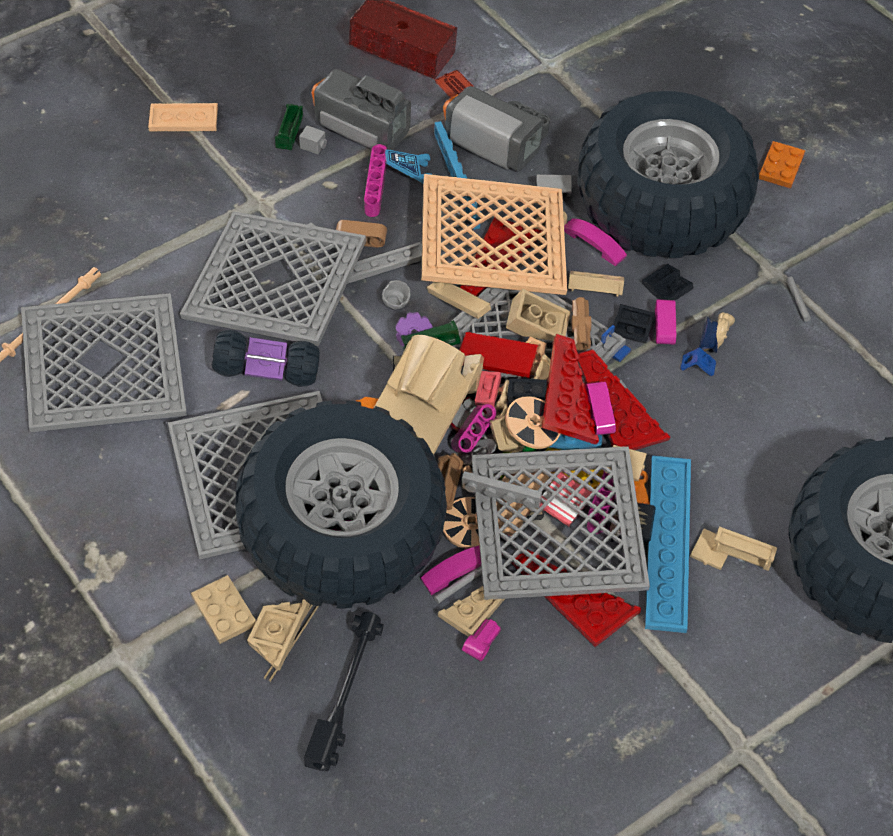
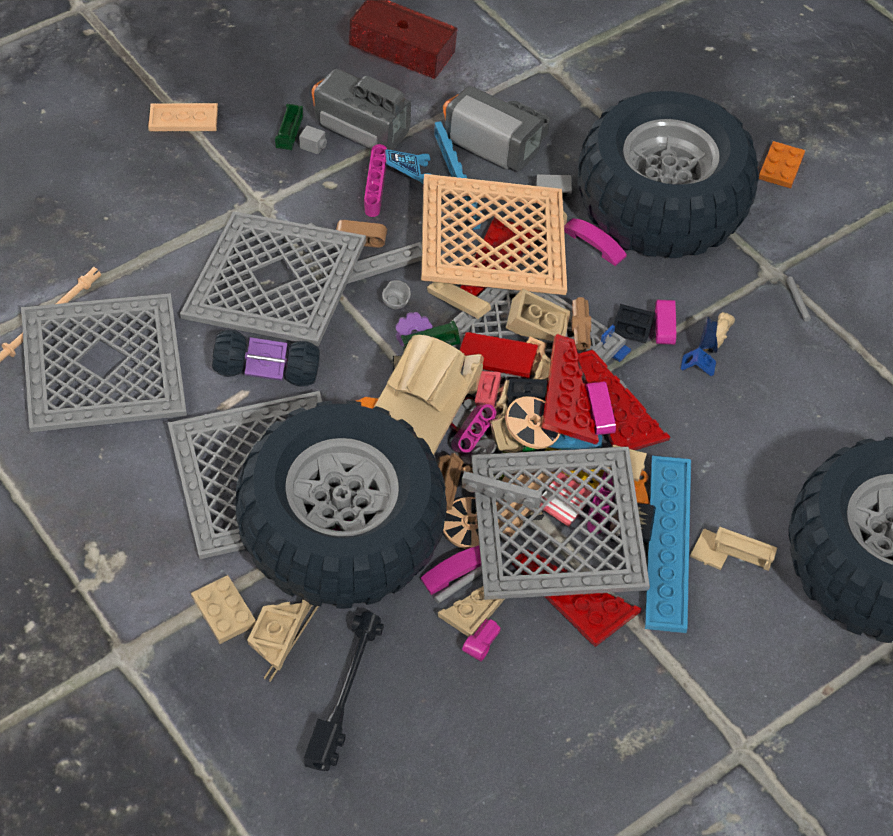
(453, 83): clear red piece -> none
(596, 282): tan container -> none
(667, 283): black slope -> none

